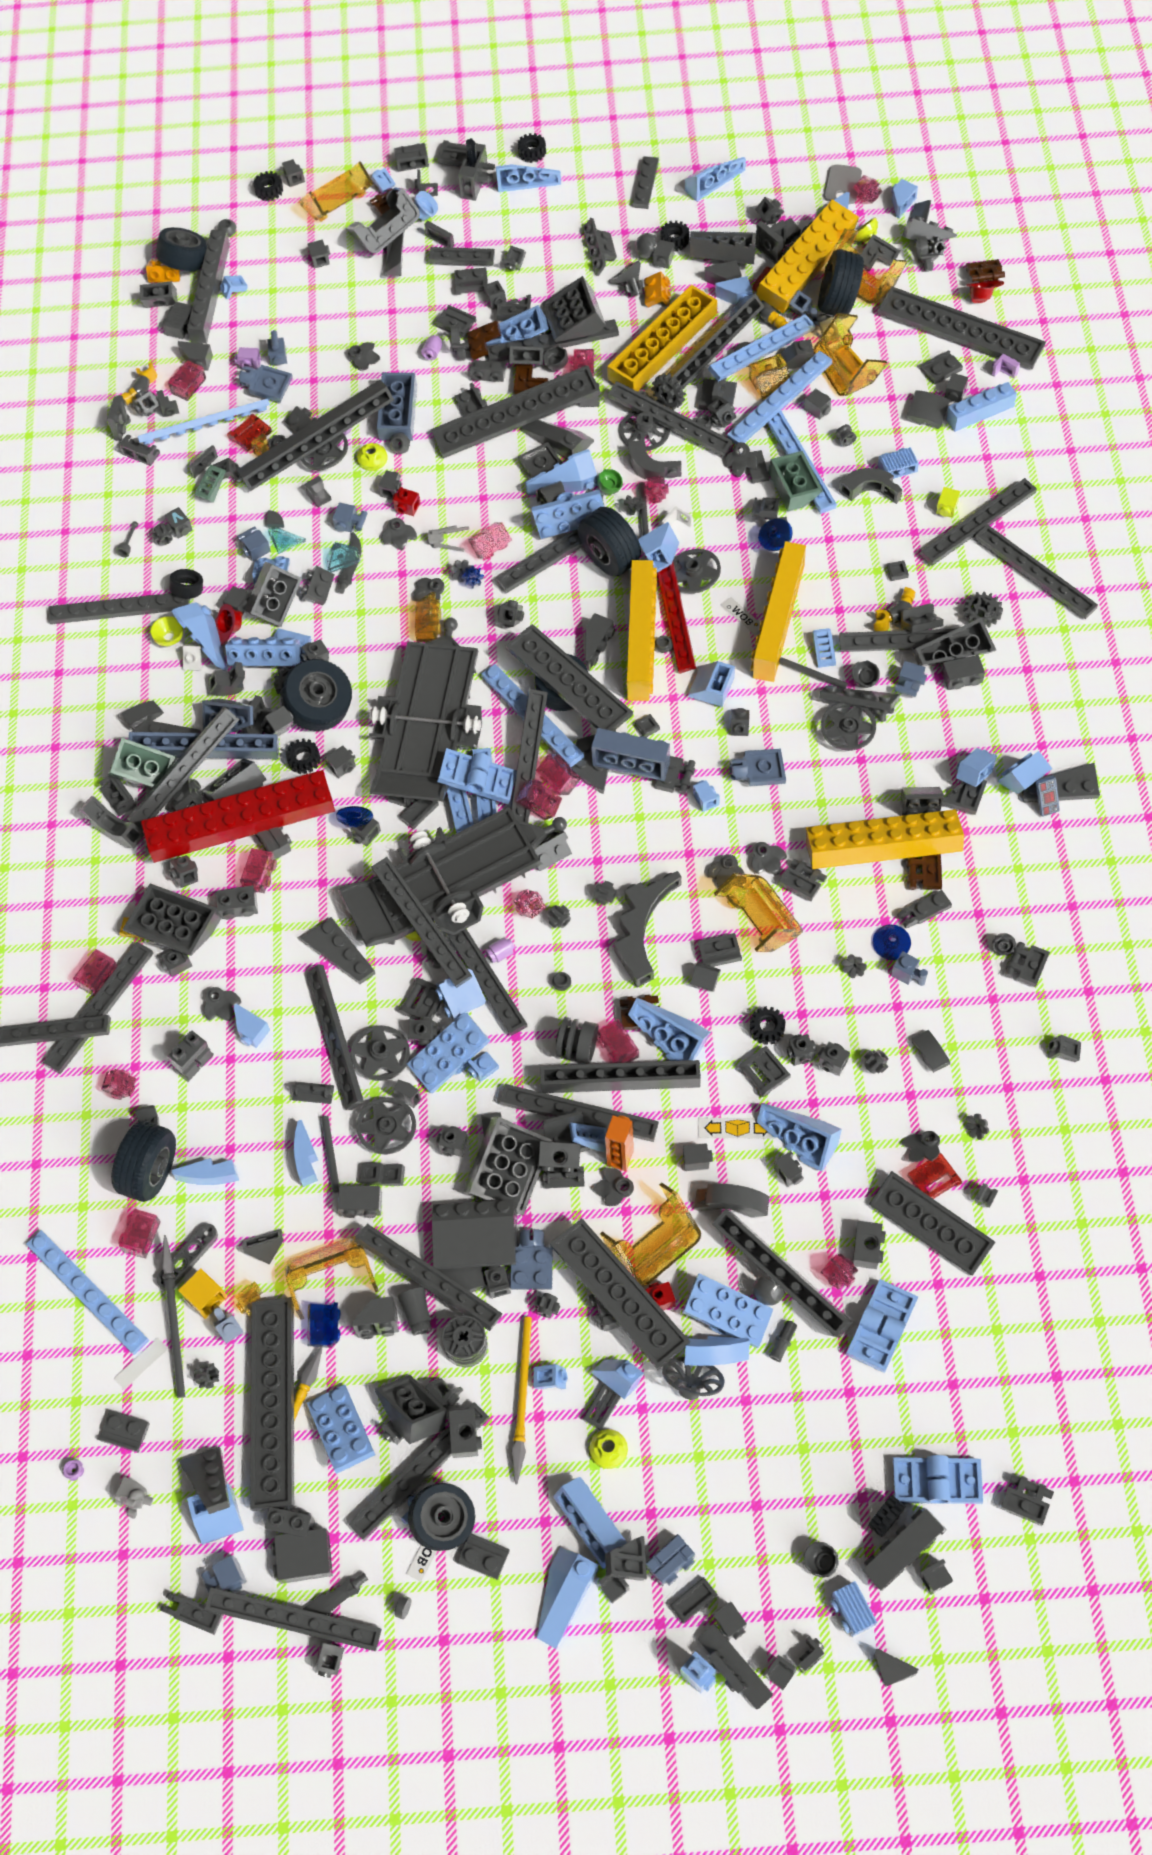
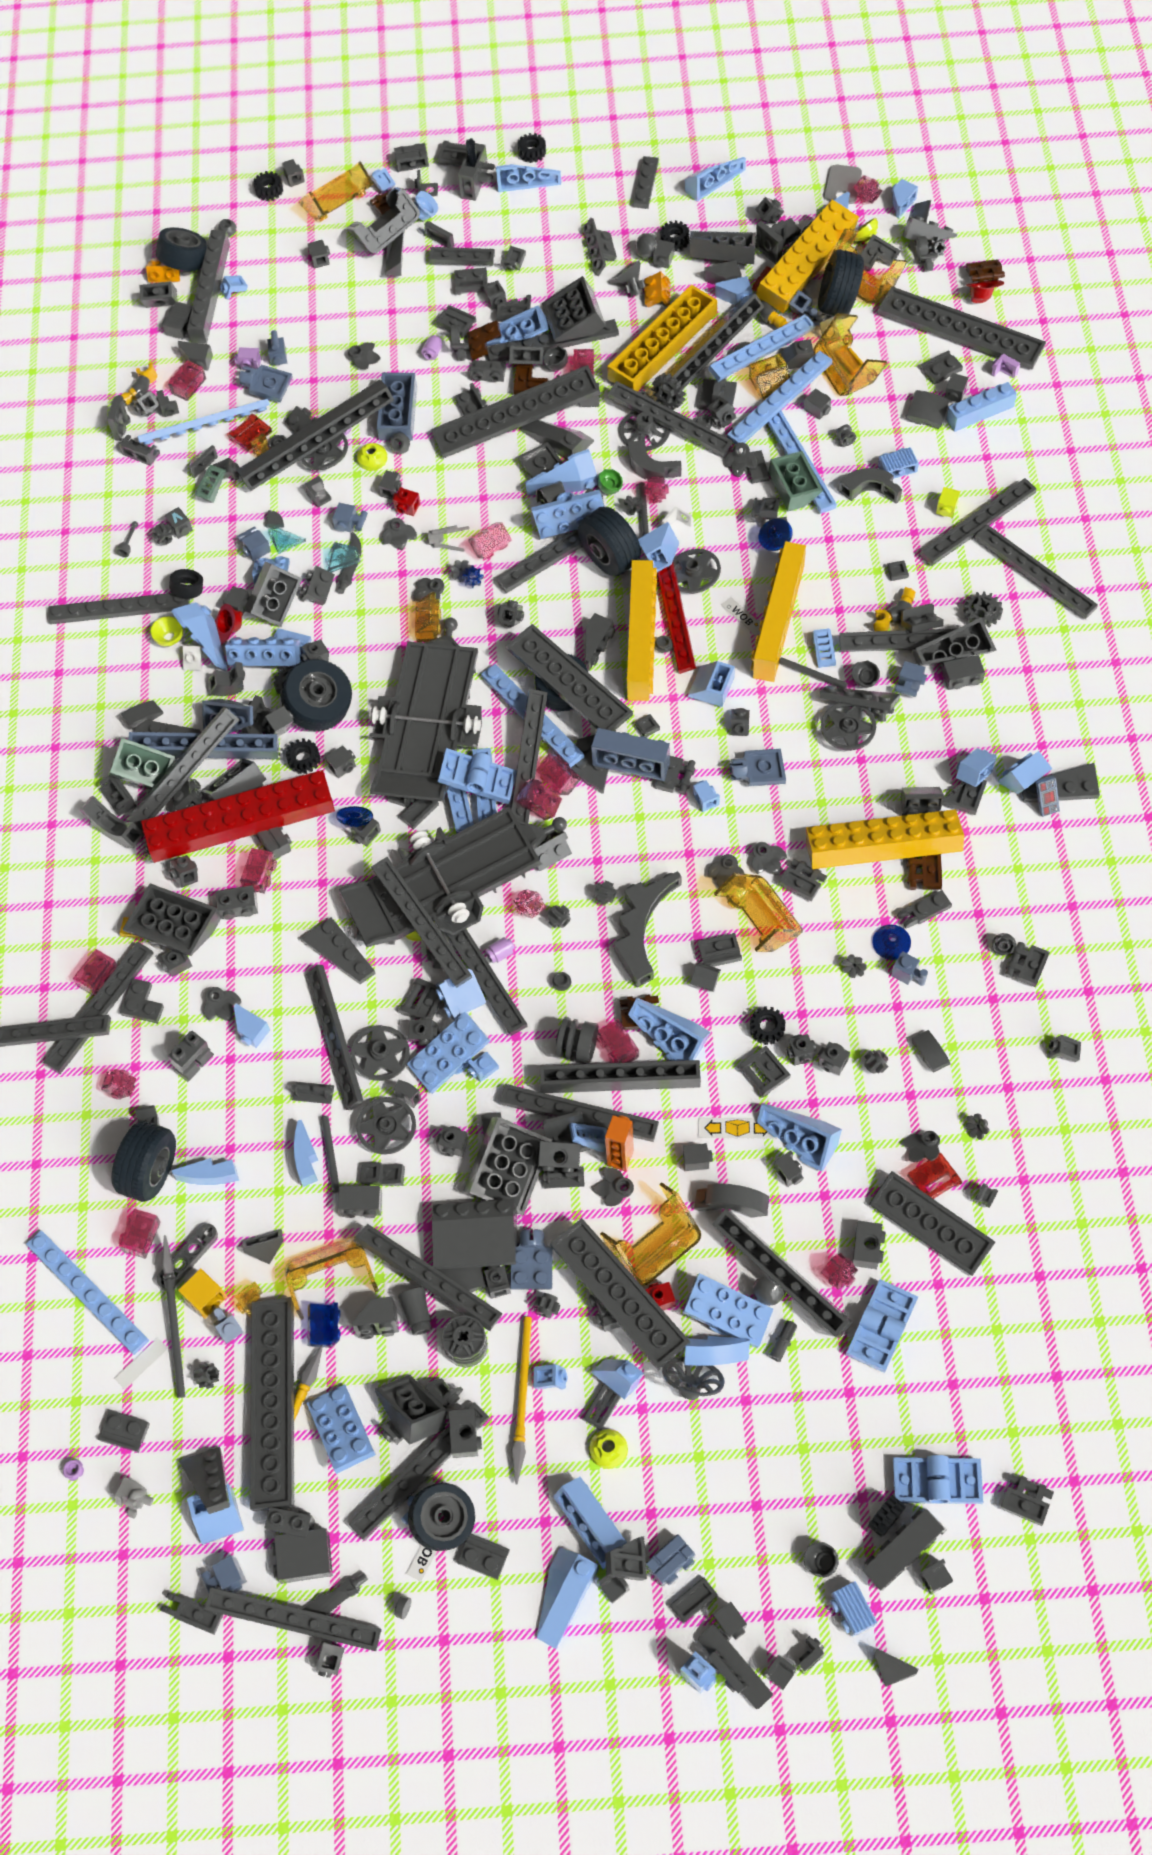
(138, 1006): none -> dark grey plate

